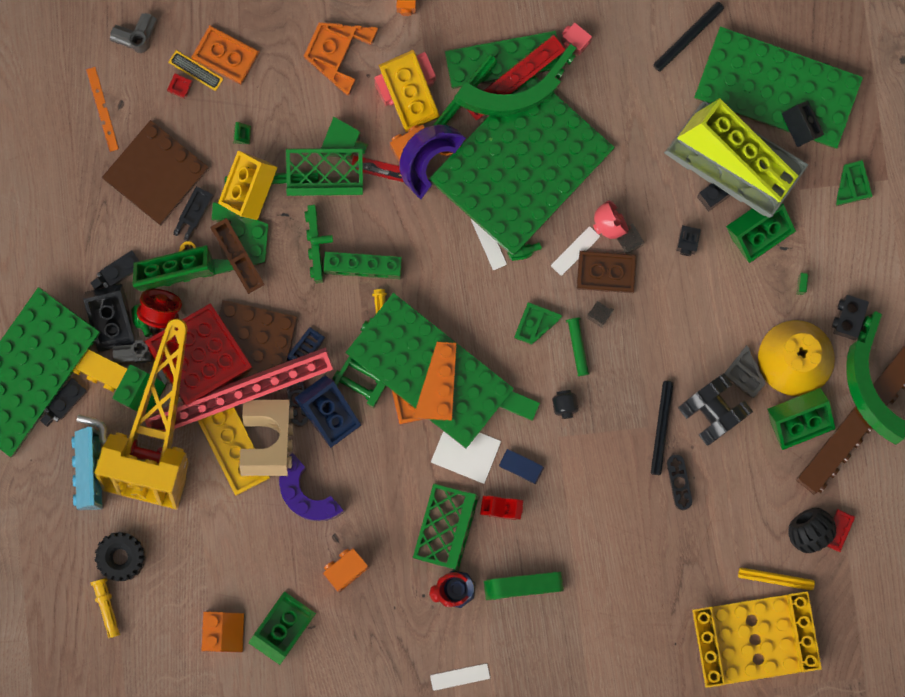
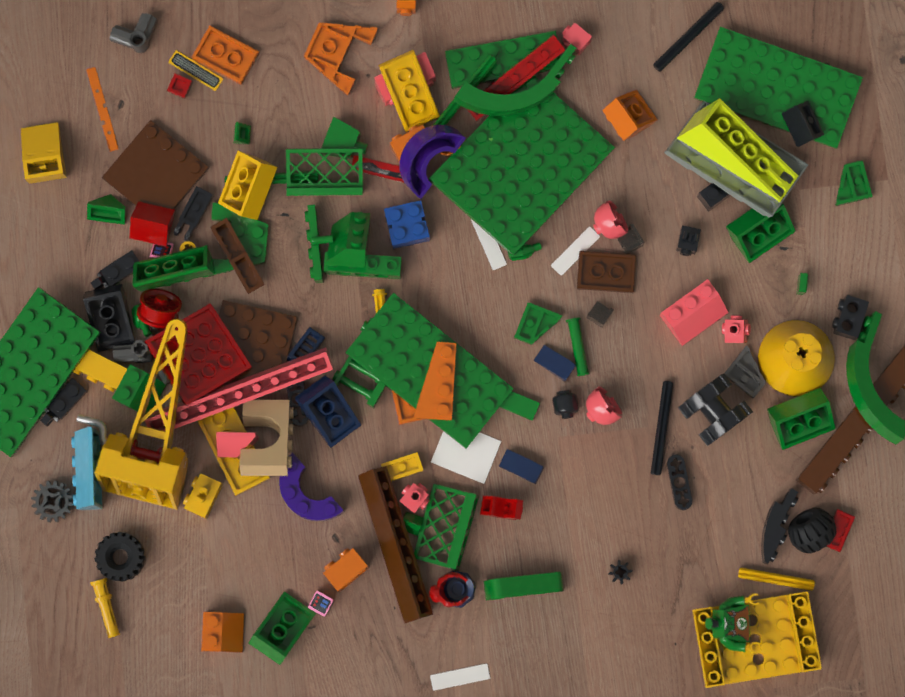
(42, 153): none -> yellow slope
(59, 496): none -> dark grey gear
(106, 210): none -> green slope
(151, 224): none -> red slope
(158, 250): none -> slope
(202, 496): none -> yellow brick
(231, 442): none -> coral slope
(320, 603): none -> slope
(349, 240): none -> green slope
(395, 544): none -> reddish brown brick
(404, 466): none -> yellow plate
(407, 224): none -> blue piece
(413, 523): none -> green slope
(414, 505): none -> coral brick
(554, 363): none -> dark blue slope
(602, 408): none -> coral cylinder
(616, 576): none -> black gear
(629, 114): none -> orange slope
(694, 312): none -> coral slope
(731, 334): none -> coral brick
(732, 623): none -> green torso
(772, 532): none -> black slope

